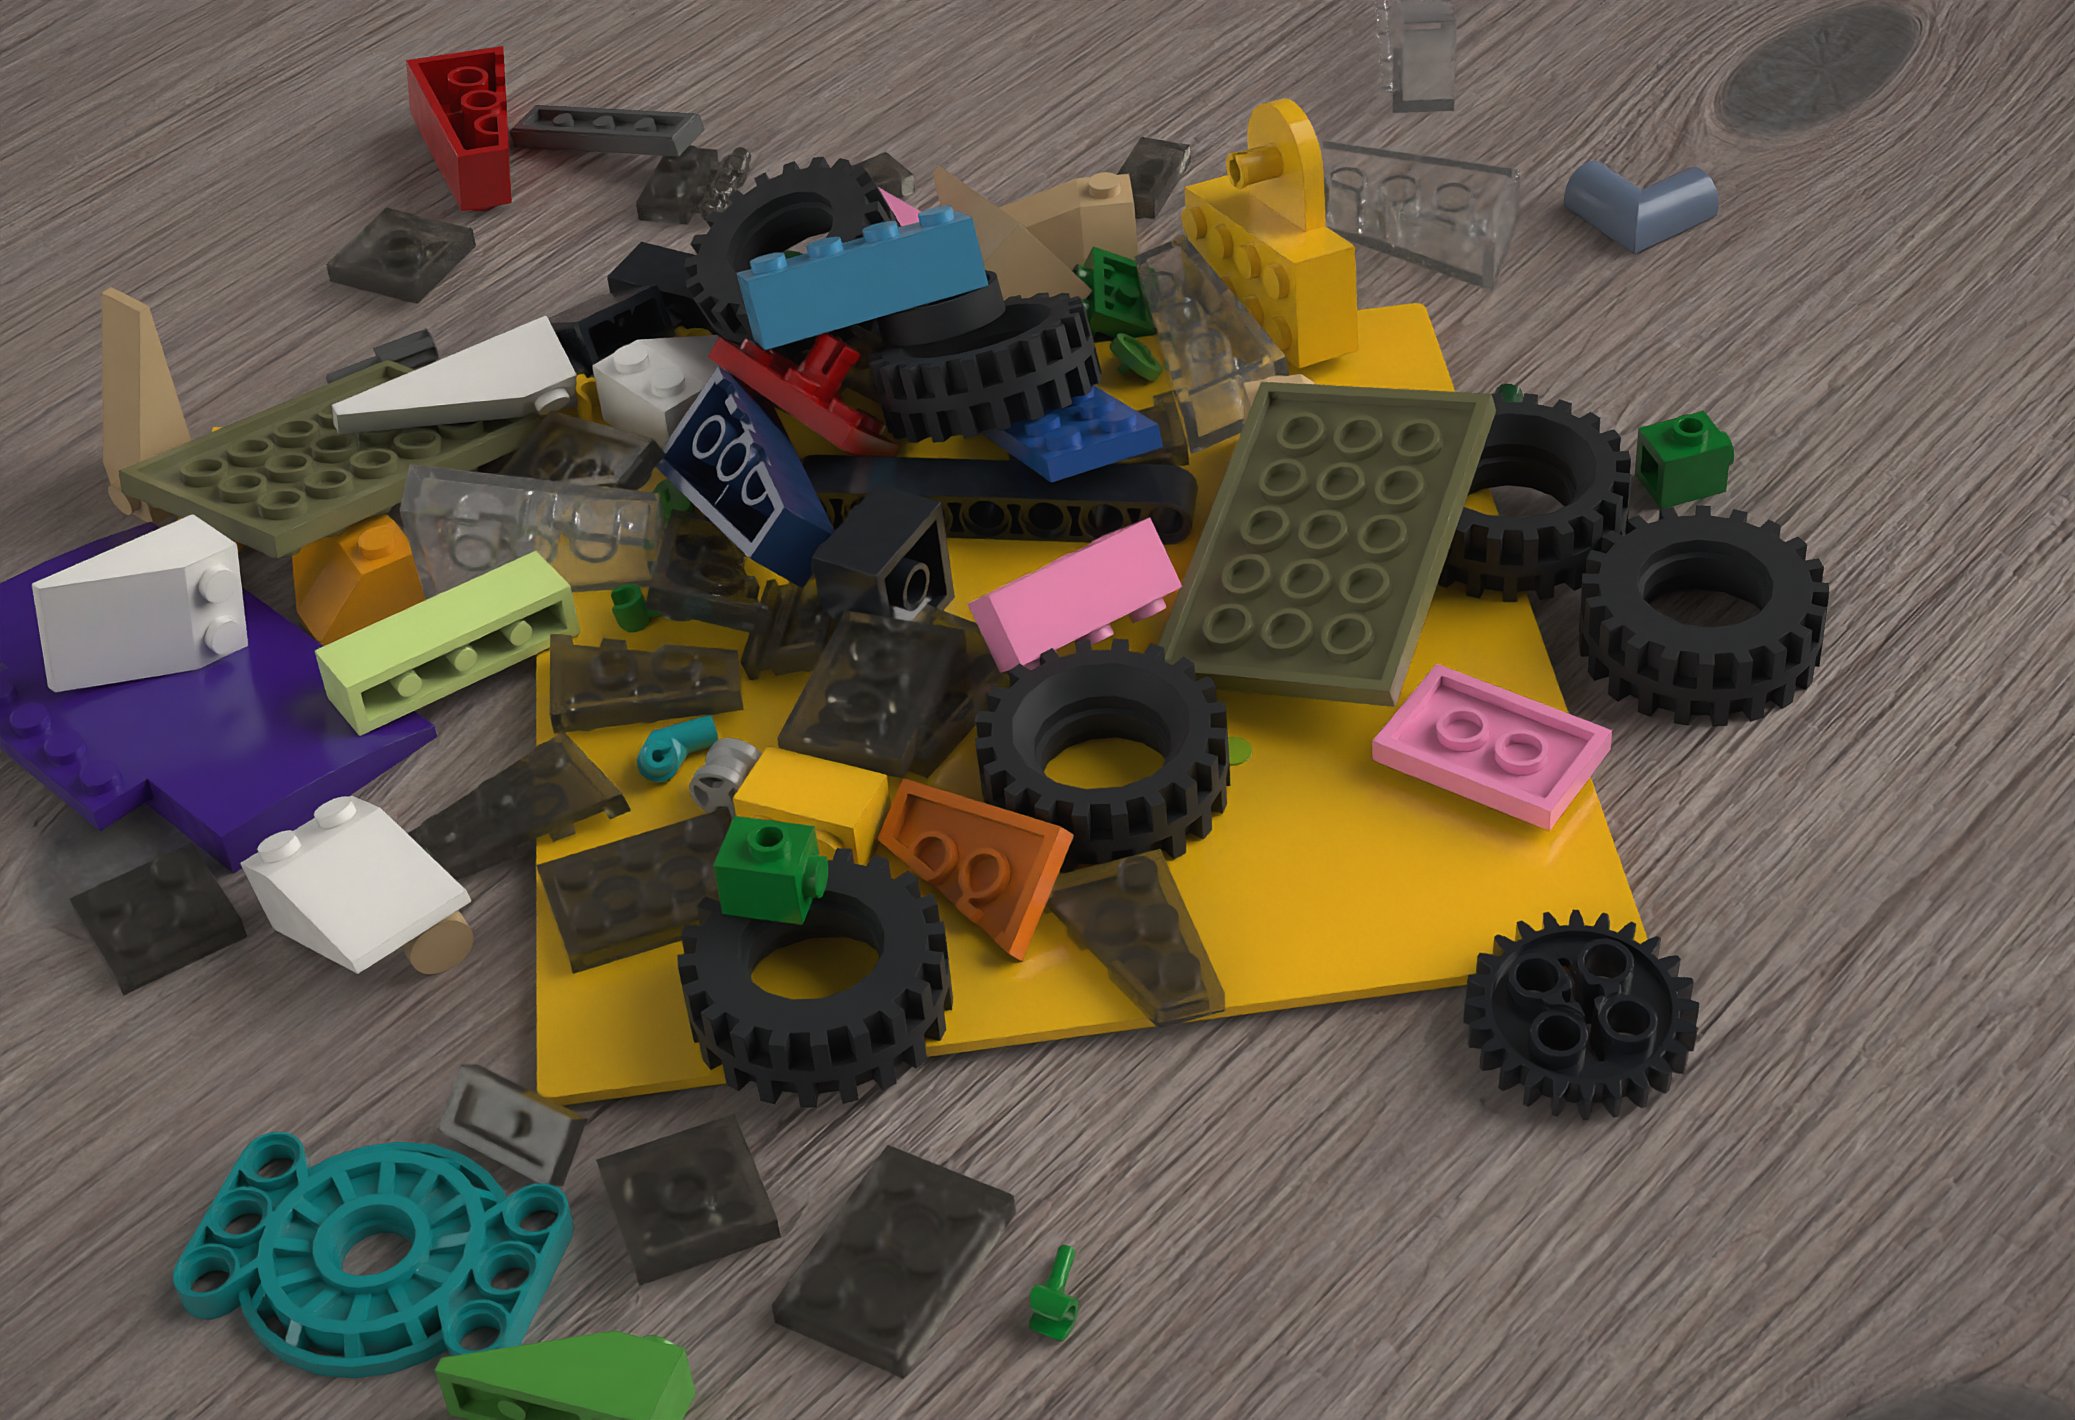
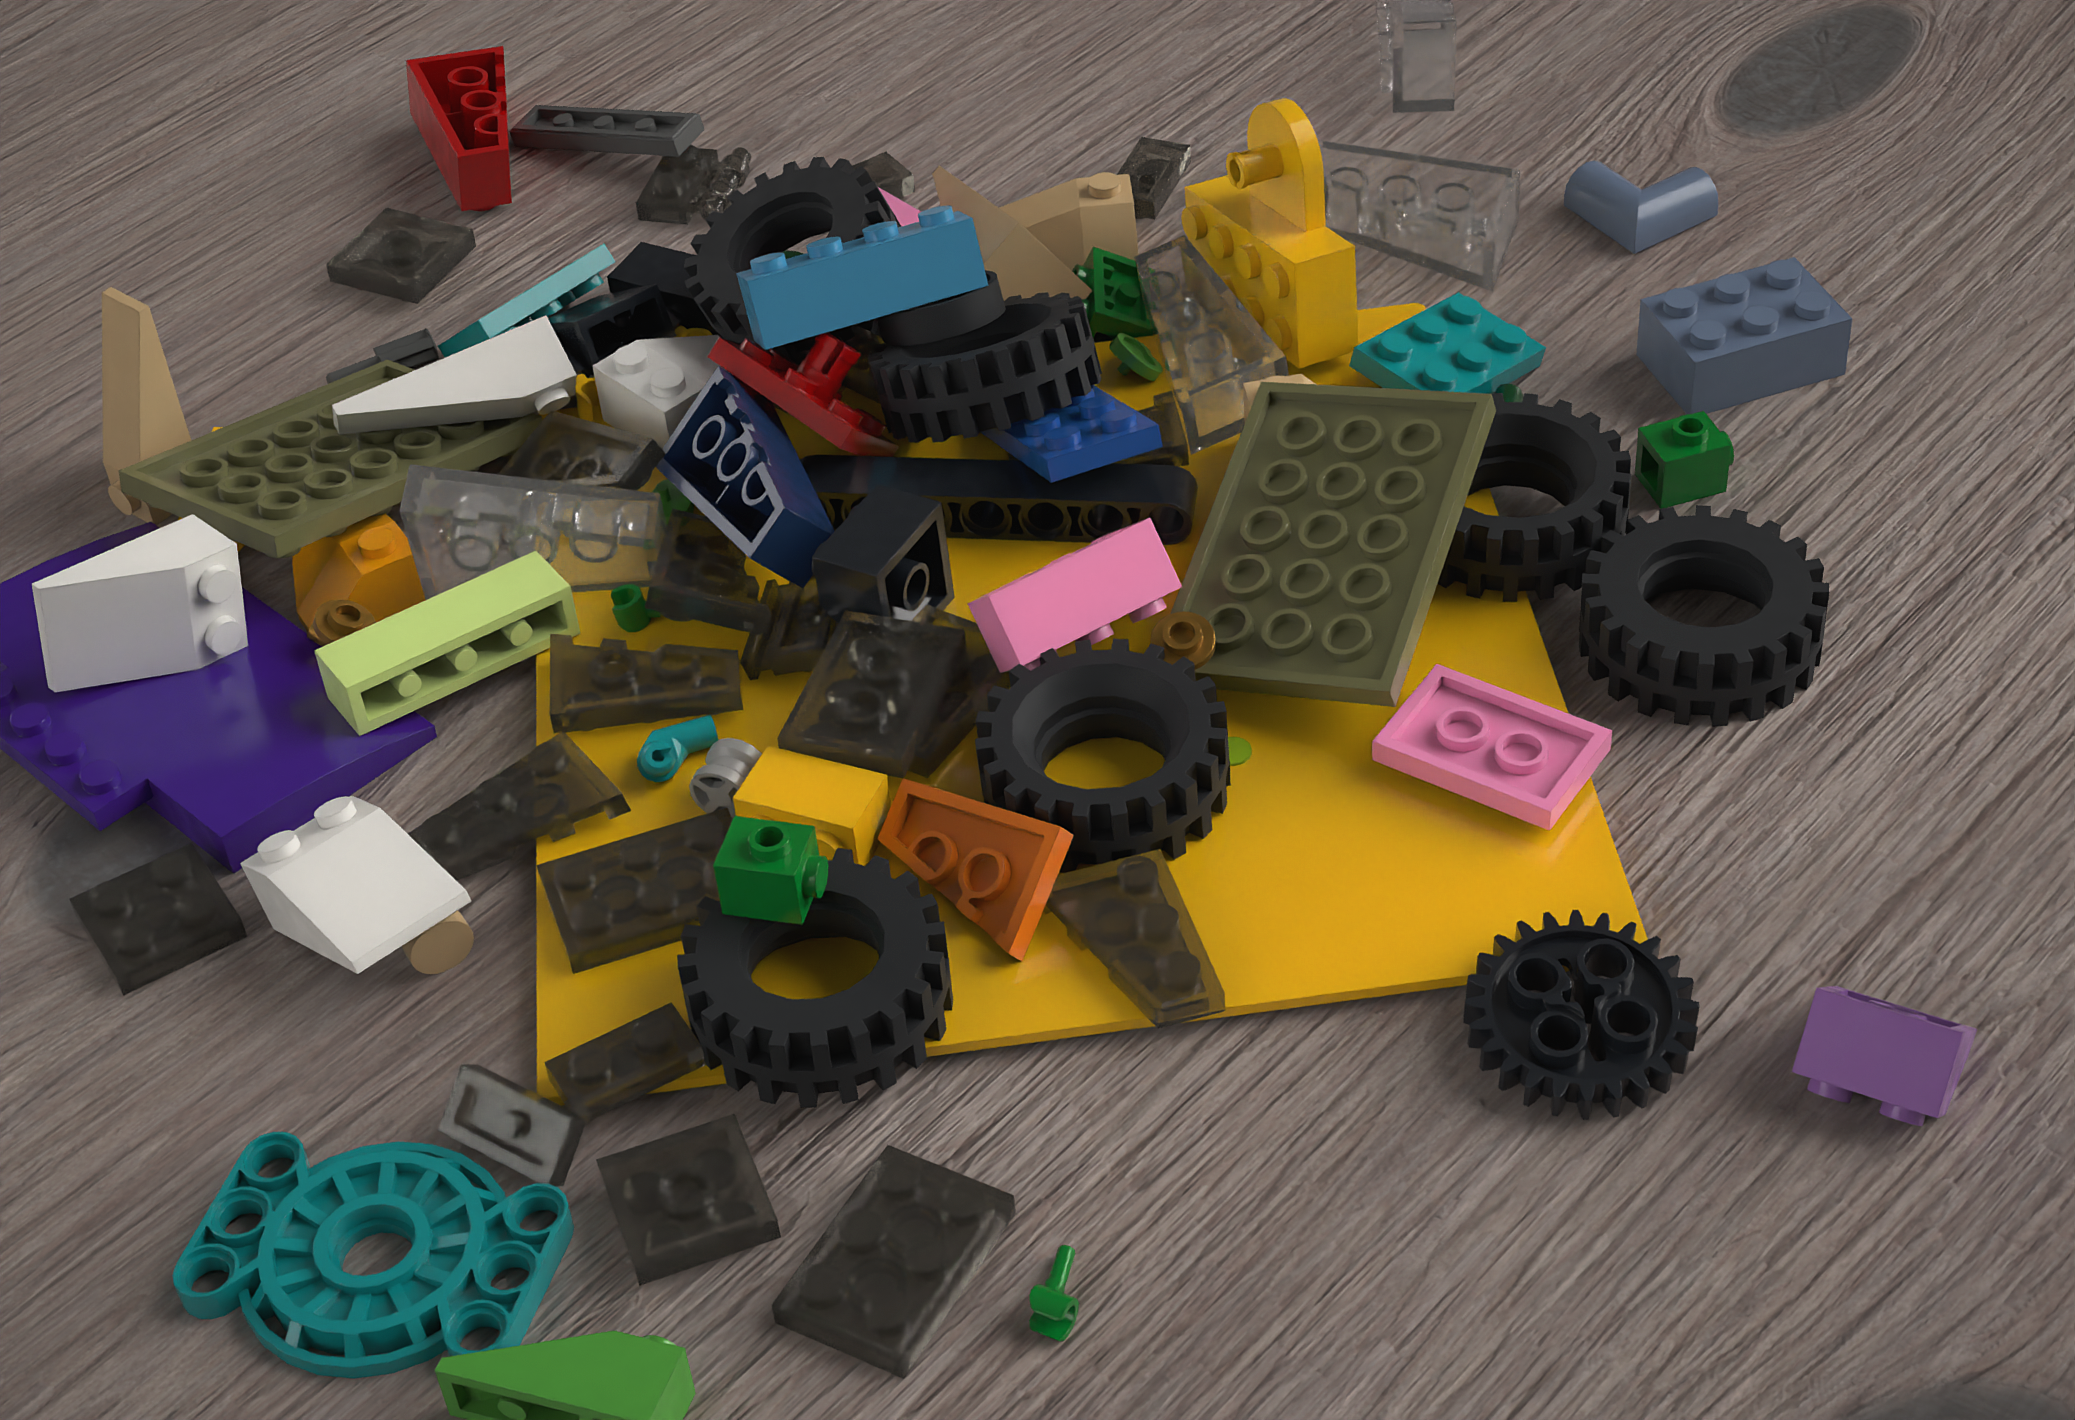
(338, 619): none -> pearl gold plate
(535, 302): none -> teal plate
(625, 1063): none -> clear smoke plate
(1186, 636): none -> pearl gold plate
(1449, 349): none -> teal plate
(1743, 336): none -> sand blue brick
(1882, 1053): none -> medium lavender slope

